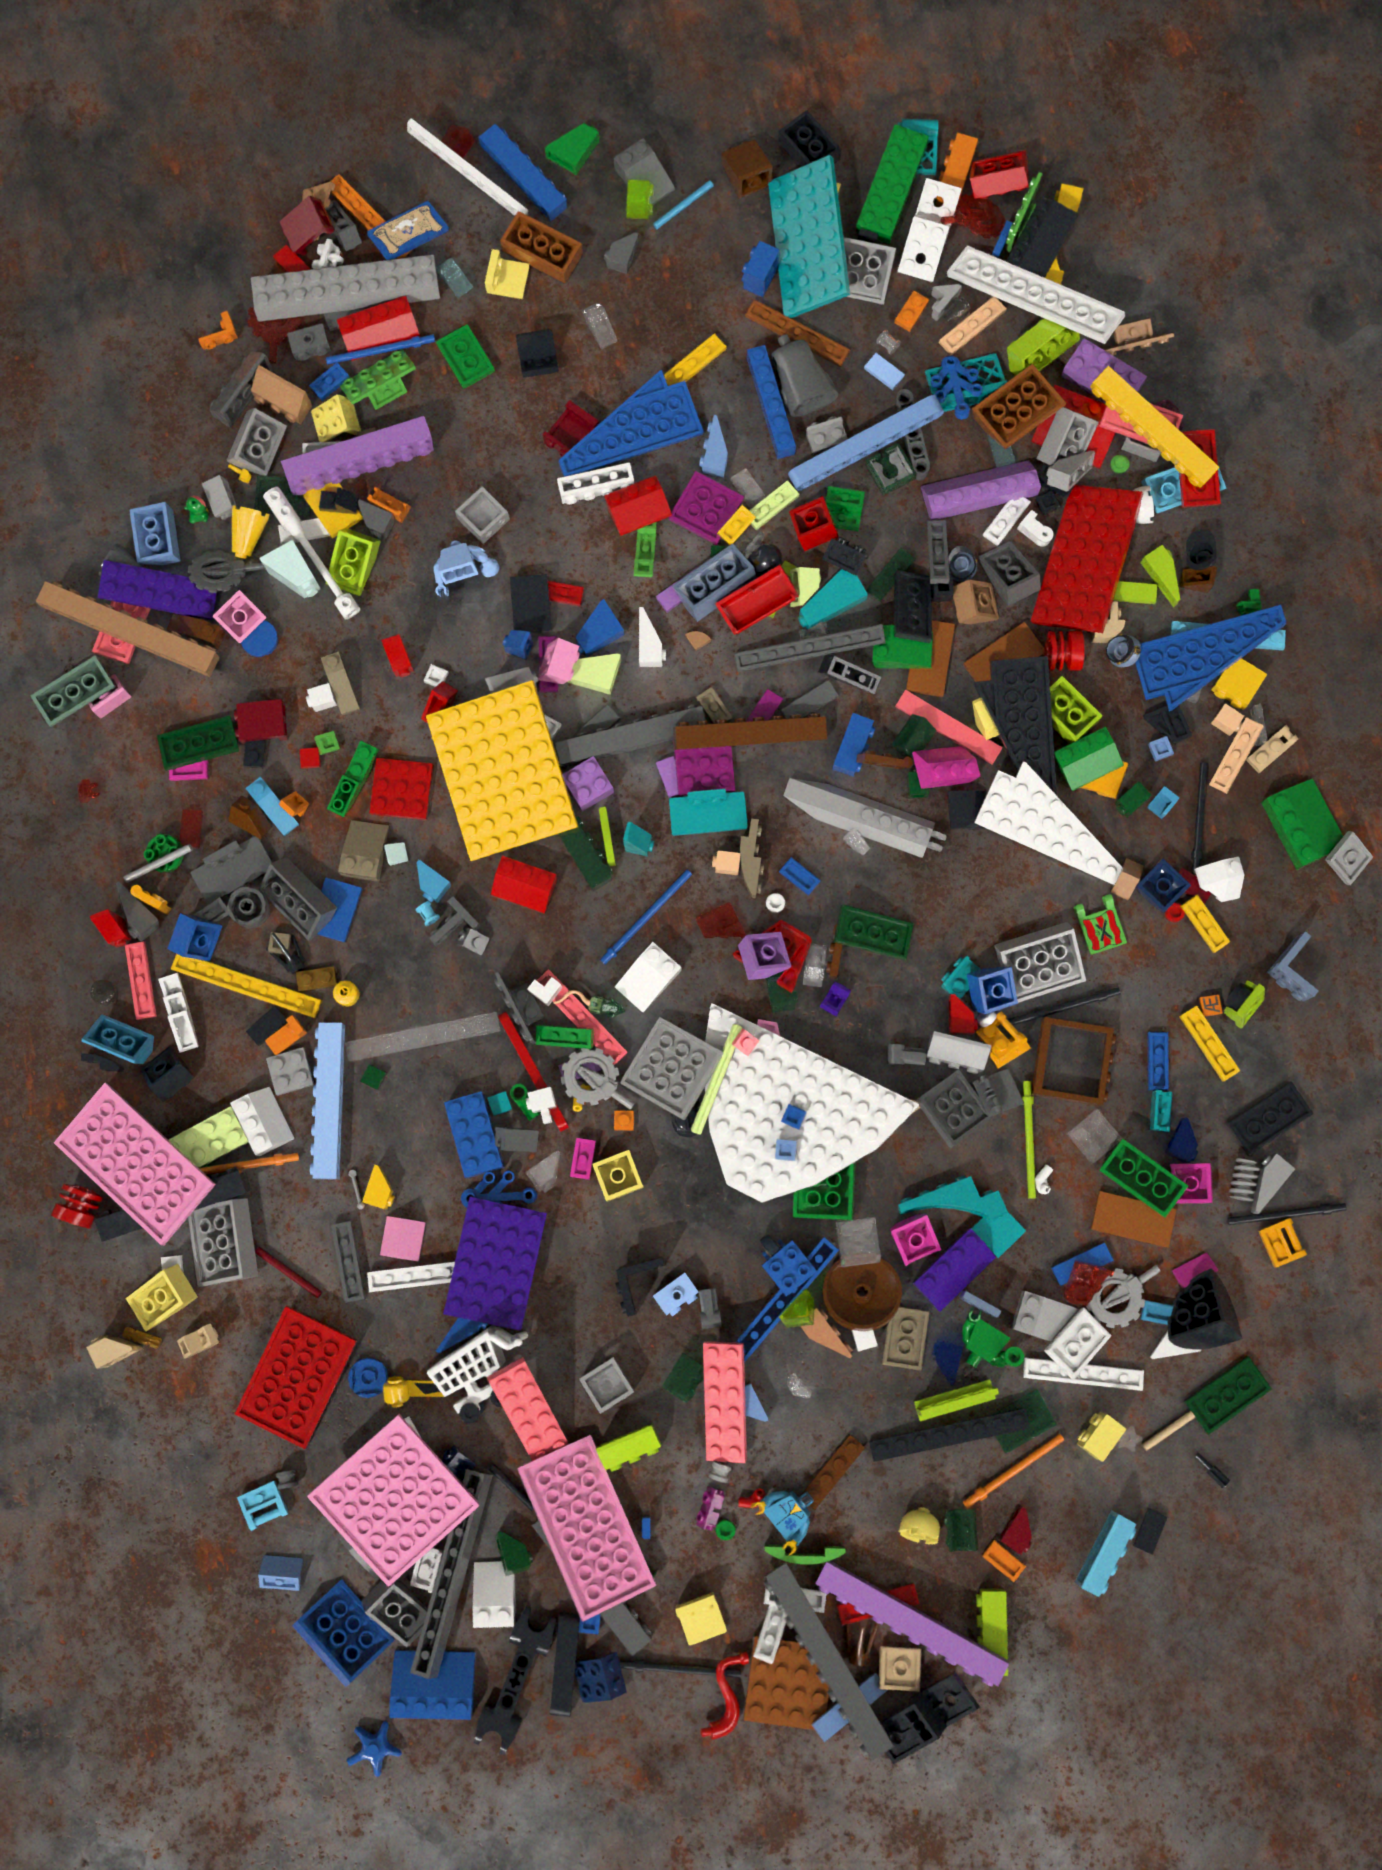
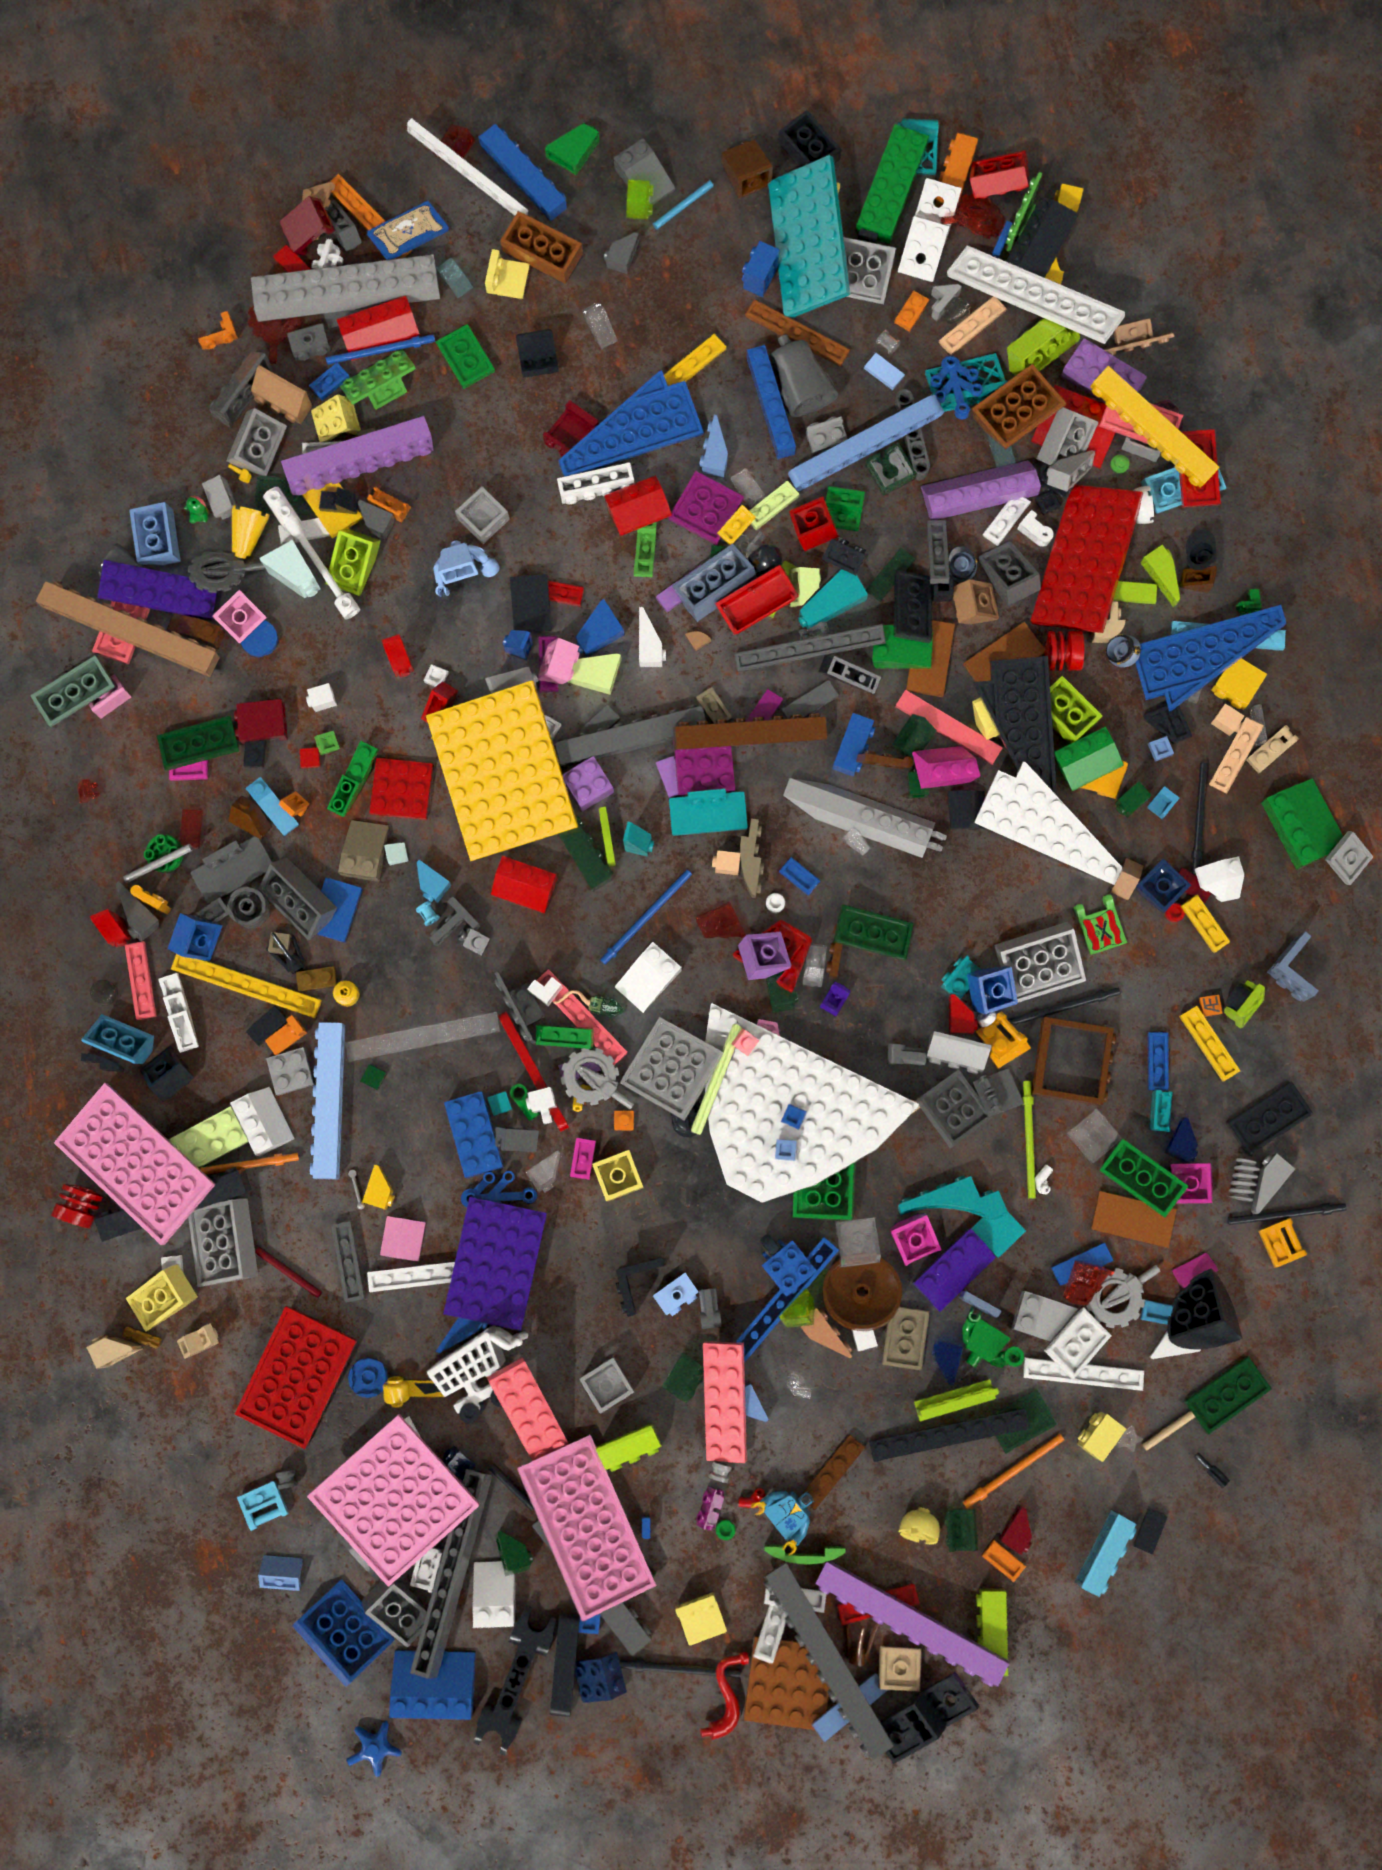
(340, 683): dark tan slope -> none

